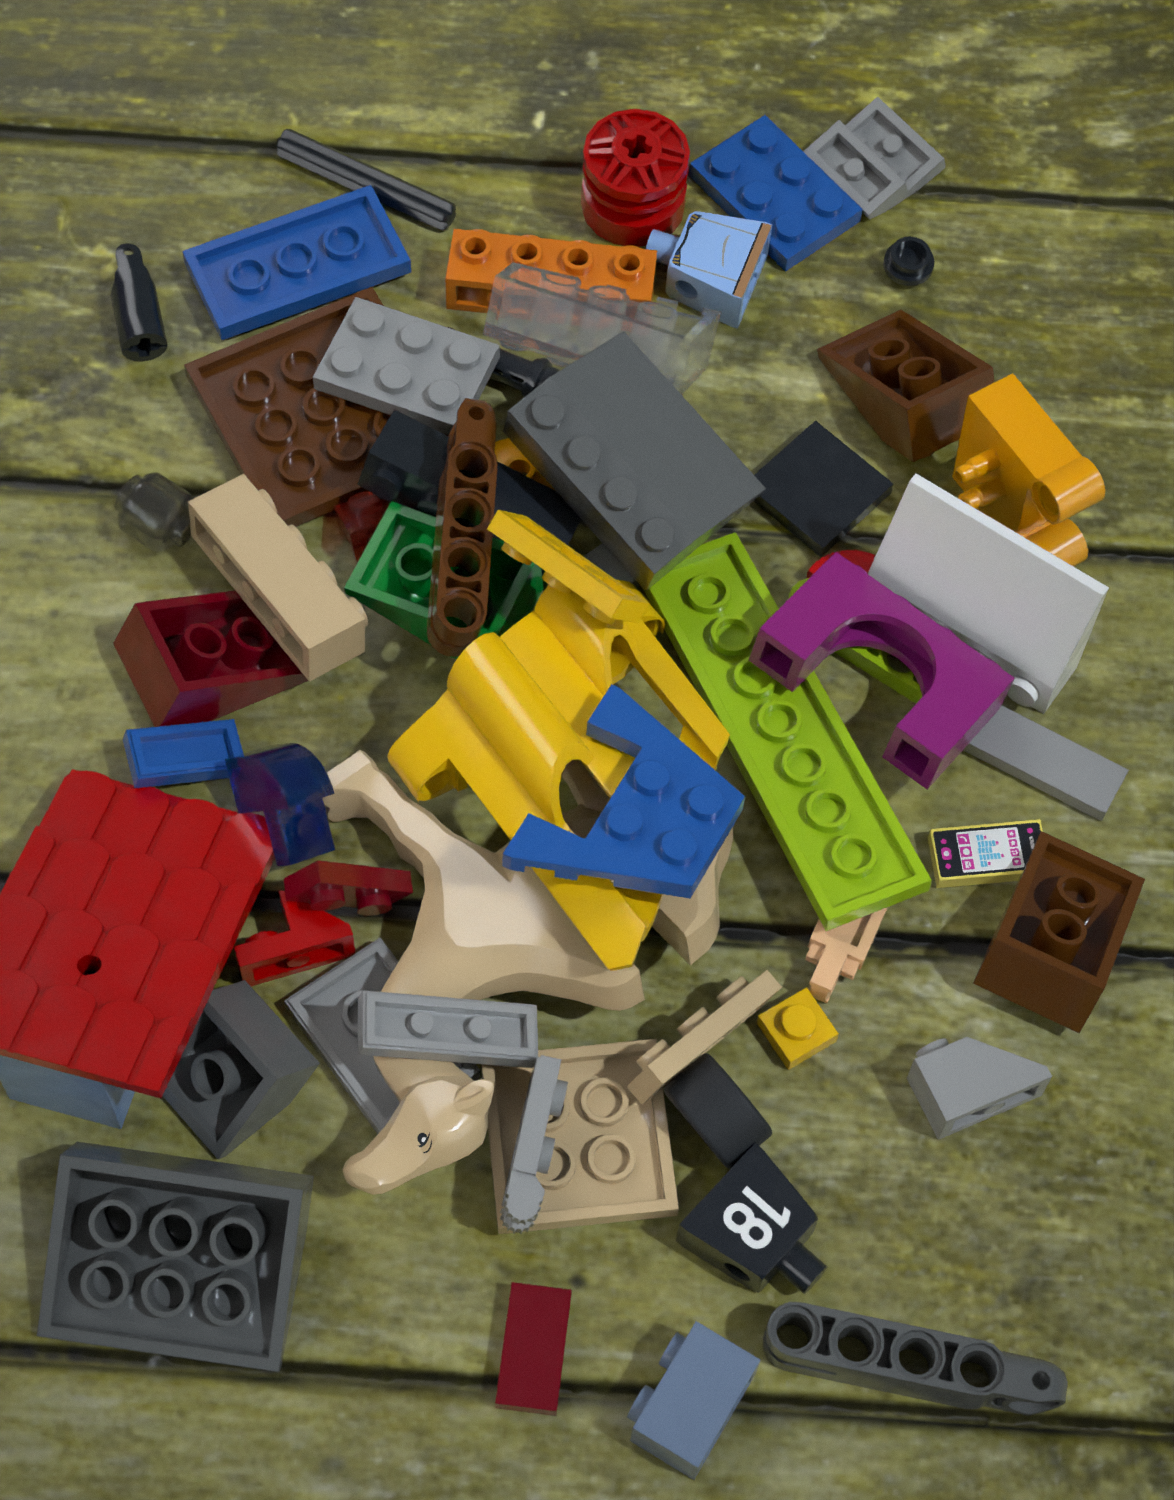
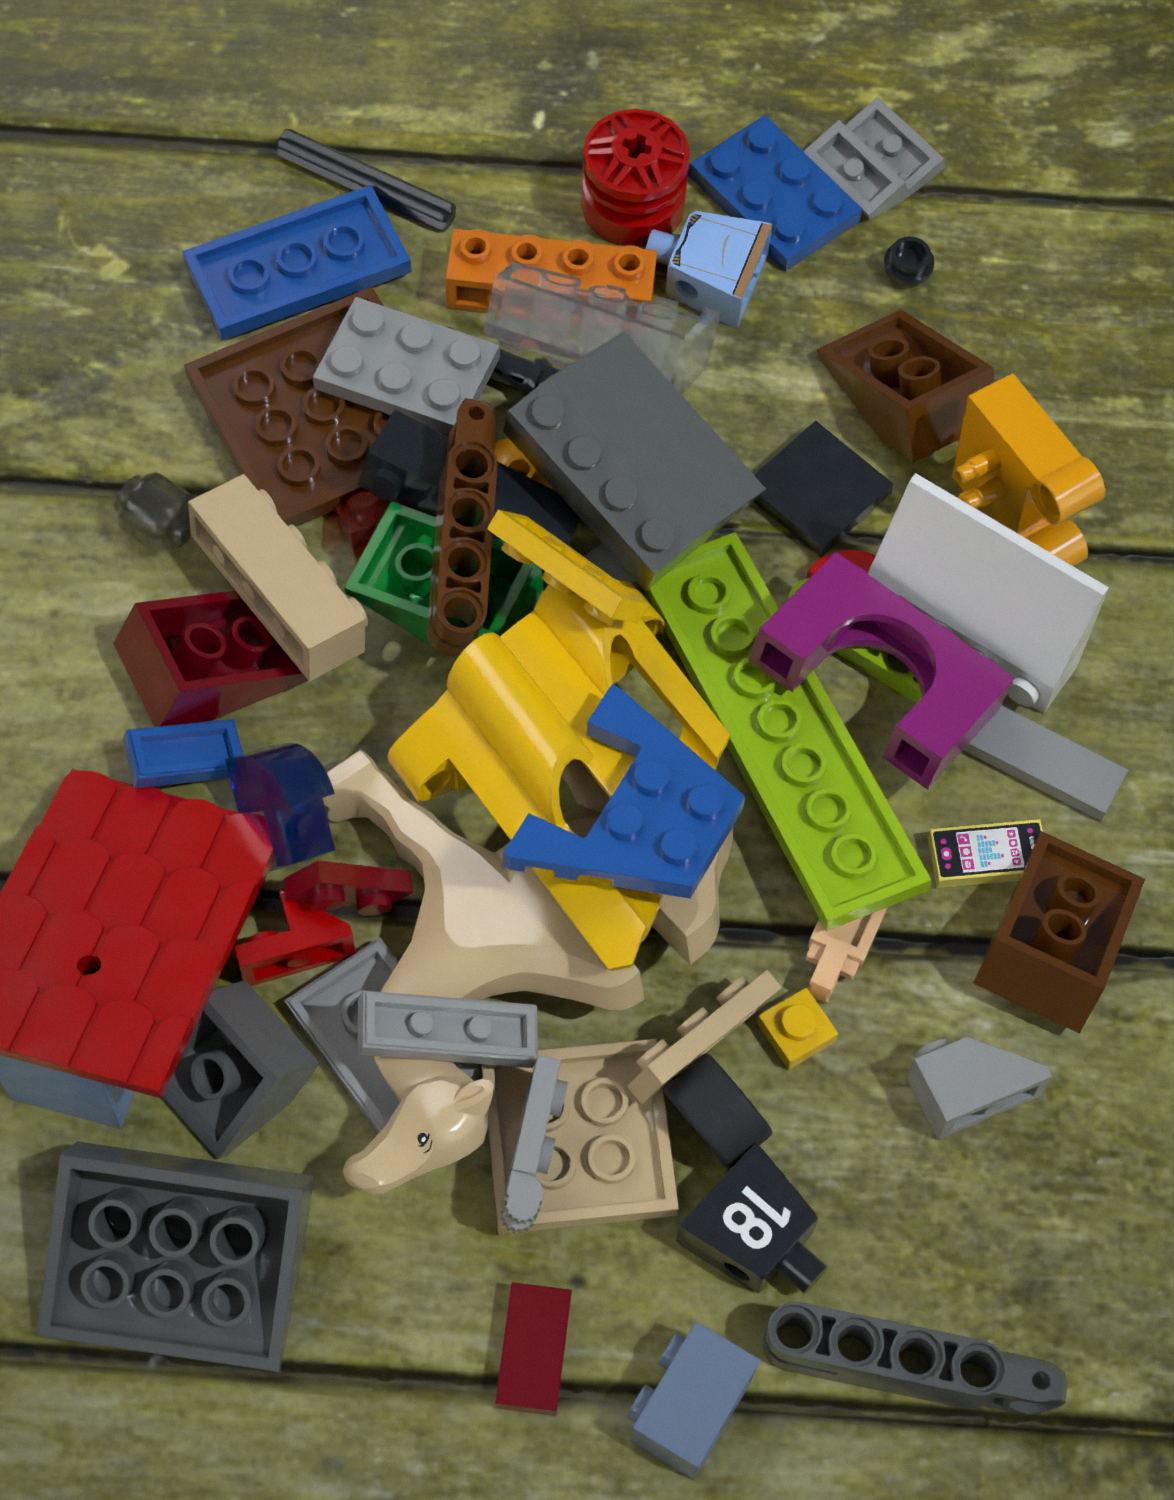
(136, 307): black piece -> none

